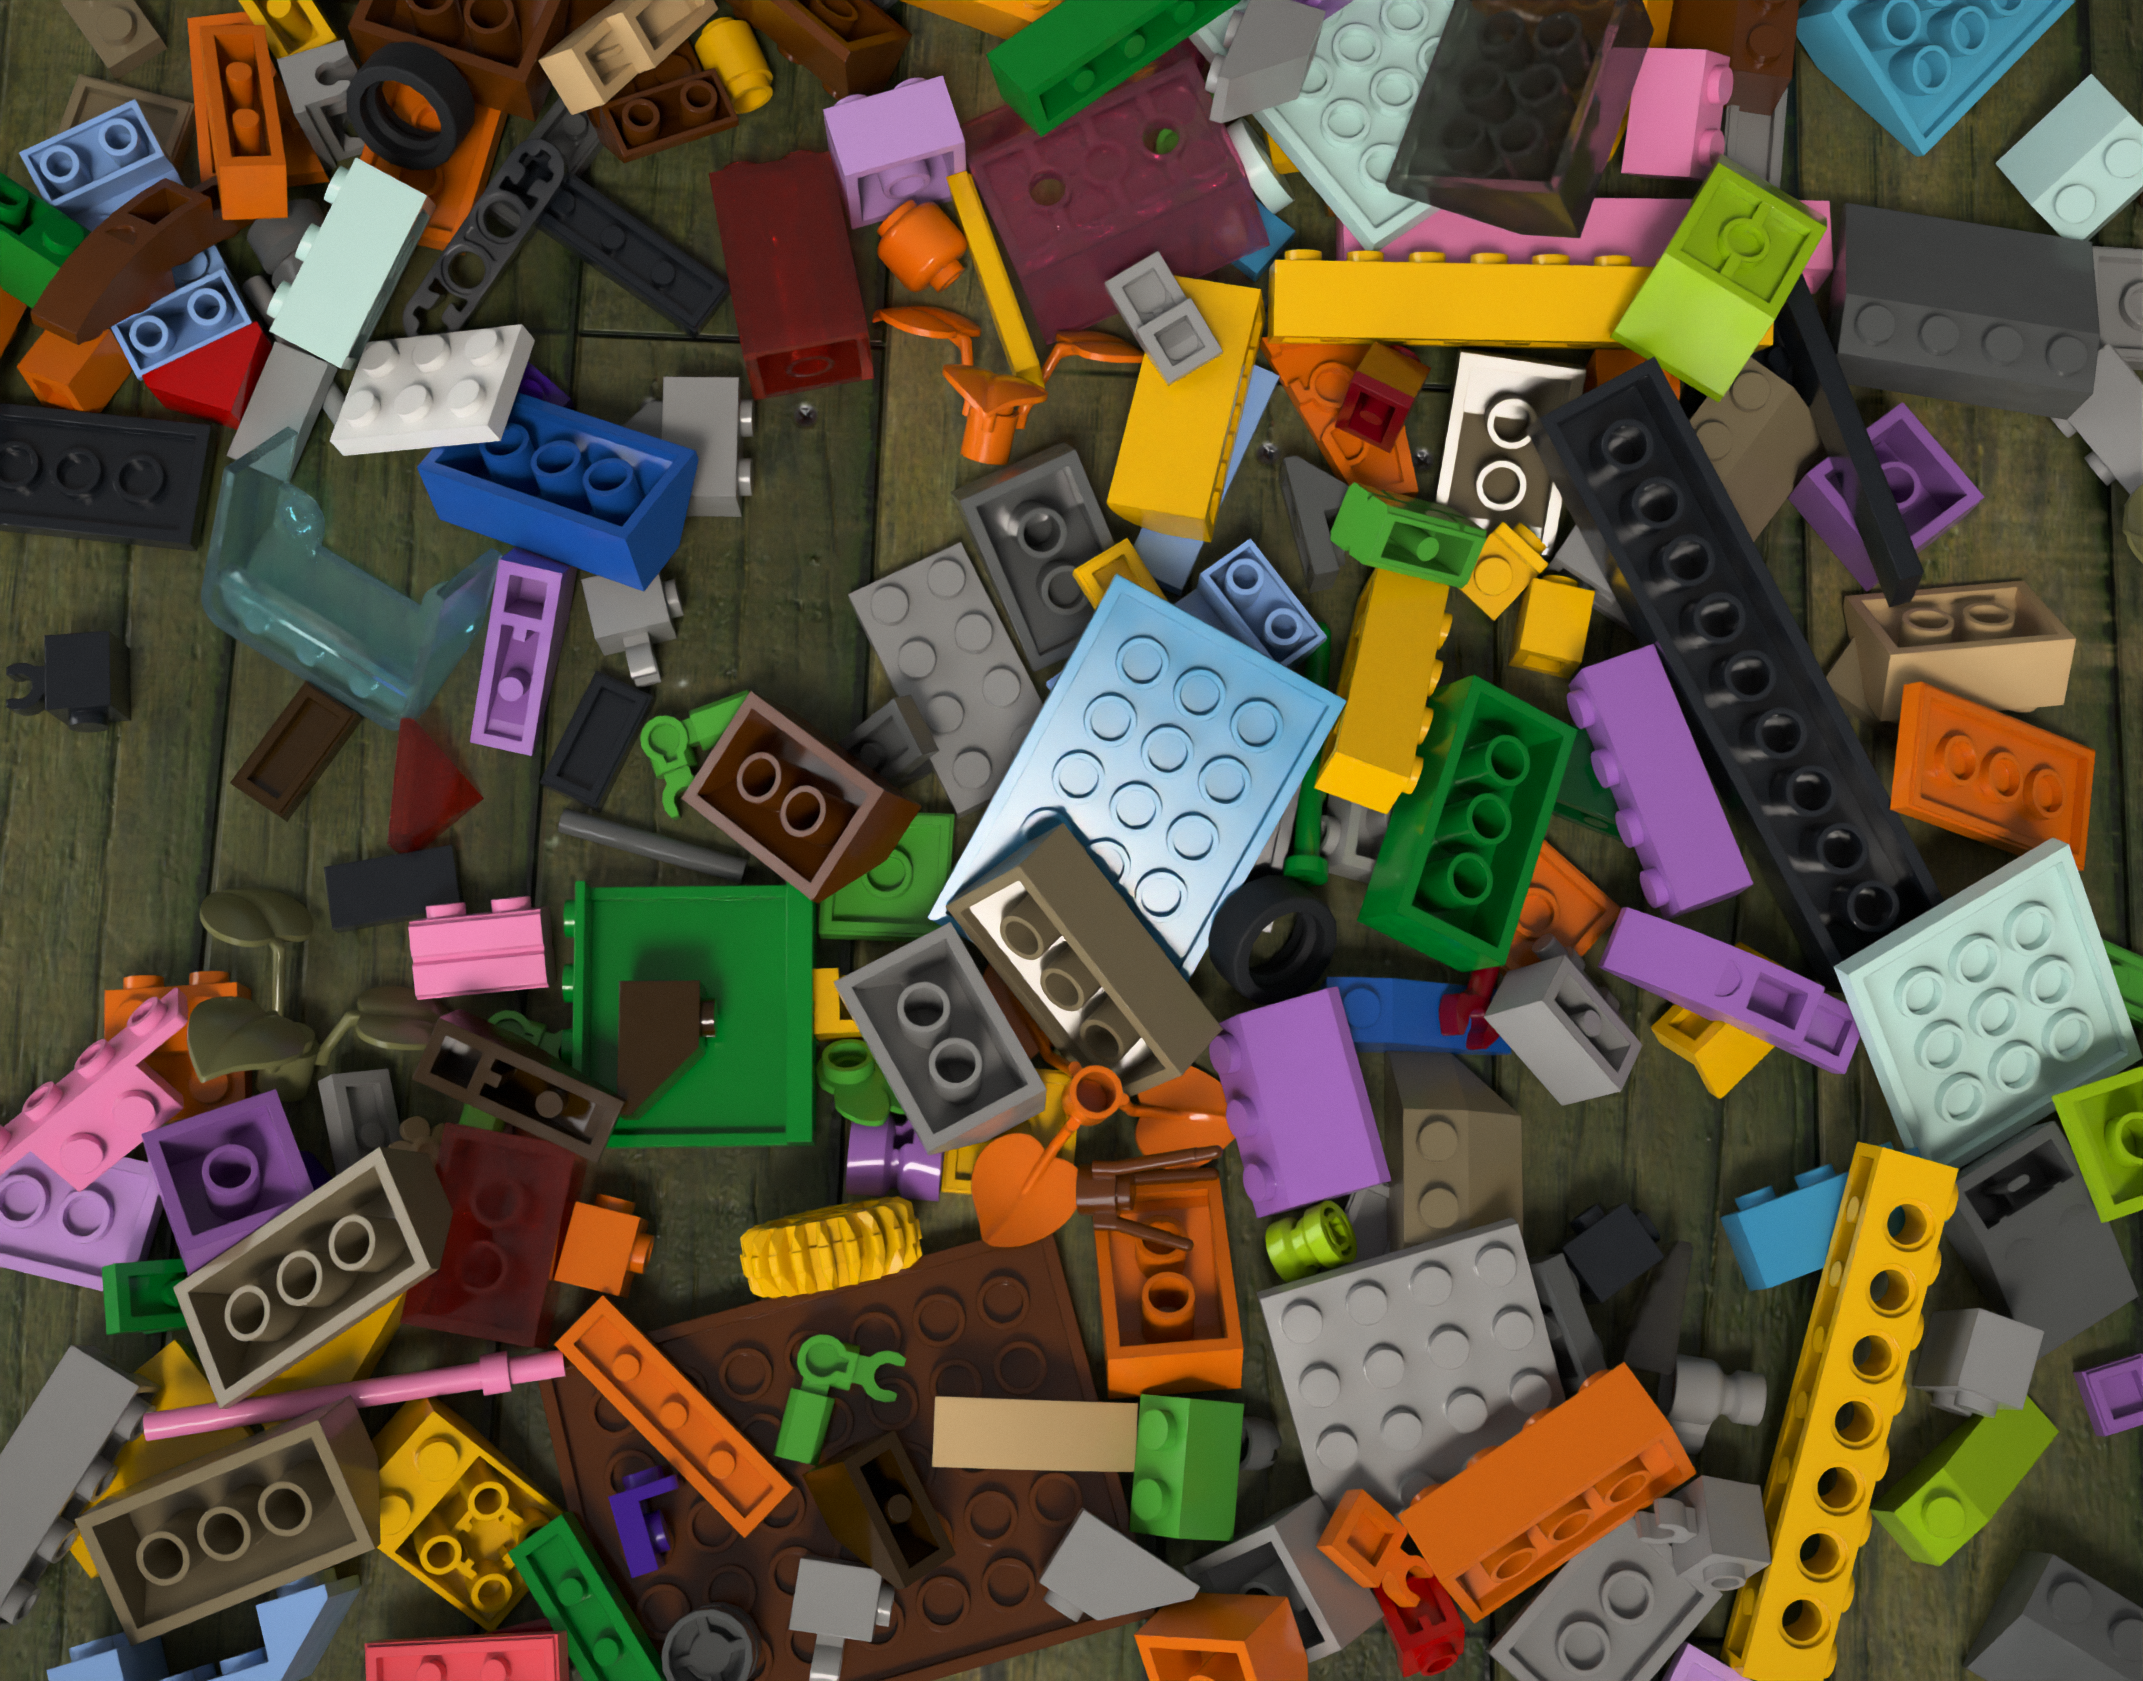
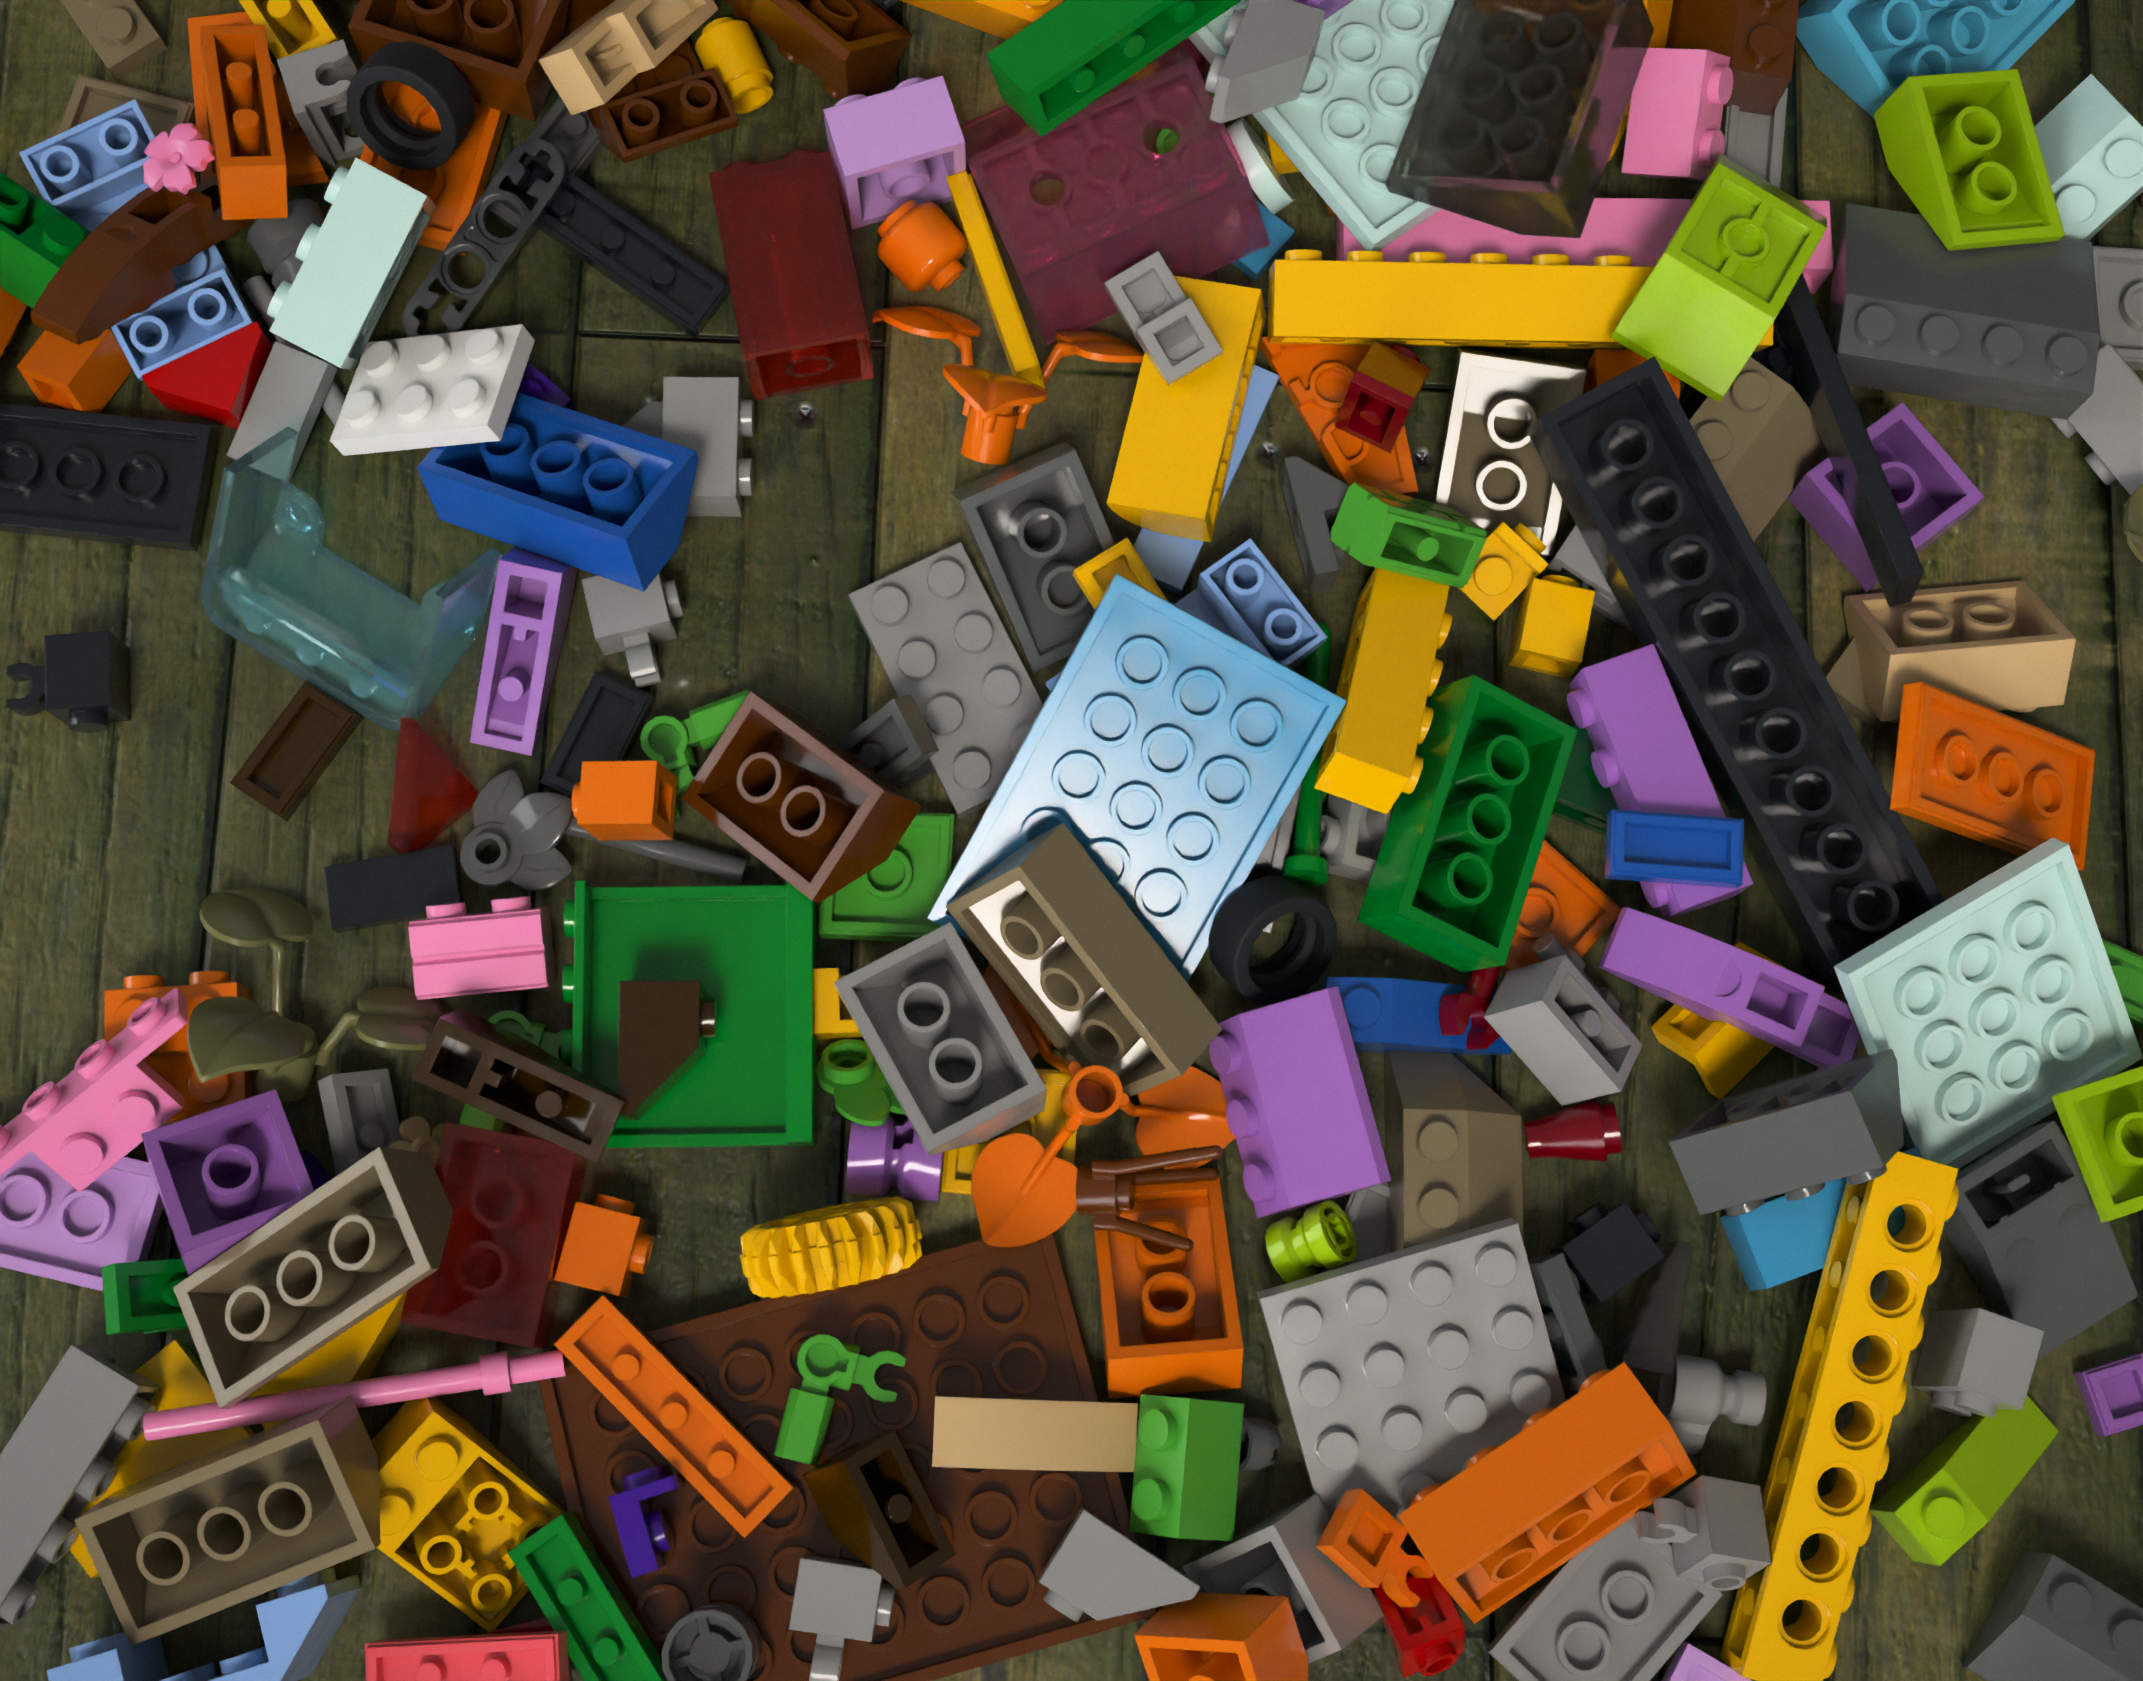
(176, 159): none -> bright pink plant
(525, 831): none -> dark grey plate
(625, 800): none -> orange brick
(1575, 1133): none -> dark red cone
(1674, 848): none -> blue tile
(1793, 1136): none -> dark grey slope
(1970, 159): none -> lime slope

